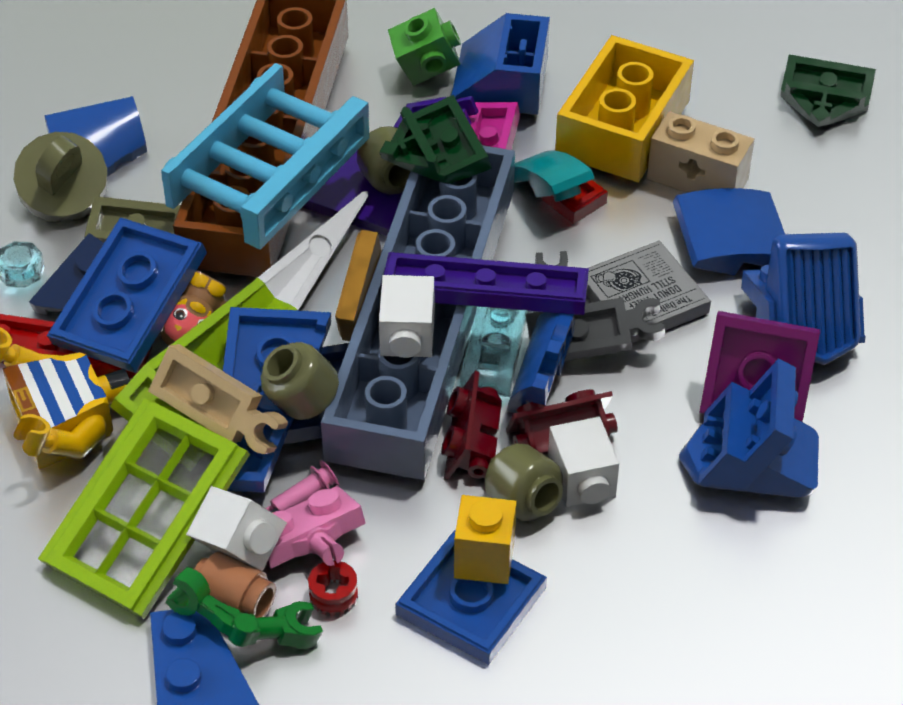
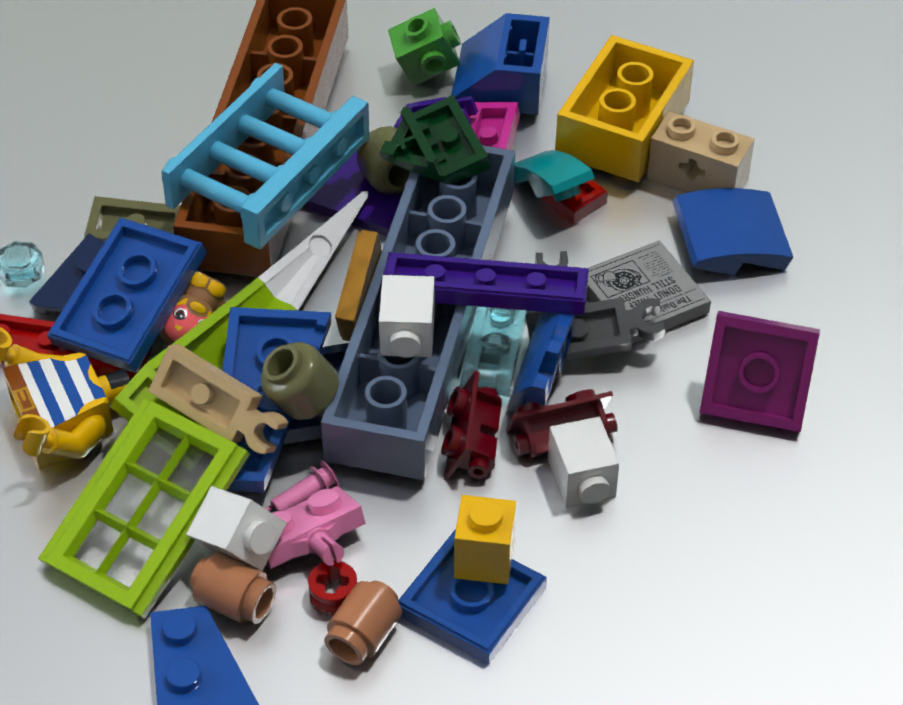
(60, 176): olive tile -> none
(109, 125): blue slope -> none
(243, 628): green piece -> none
(362, 622): none -> nougat brick
(525, 477): olive head -> none
(755, 441): blue piece -> none
(814, 286): blue piece -> none
(826, 89): dark green slope -> none

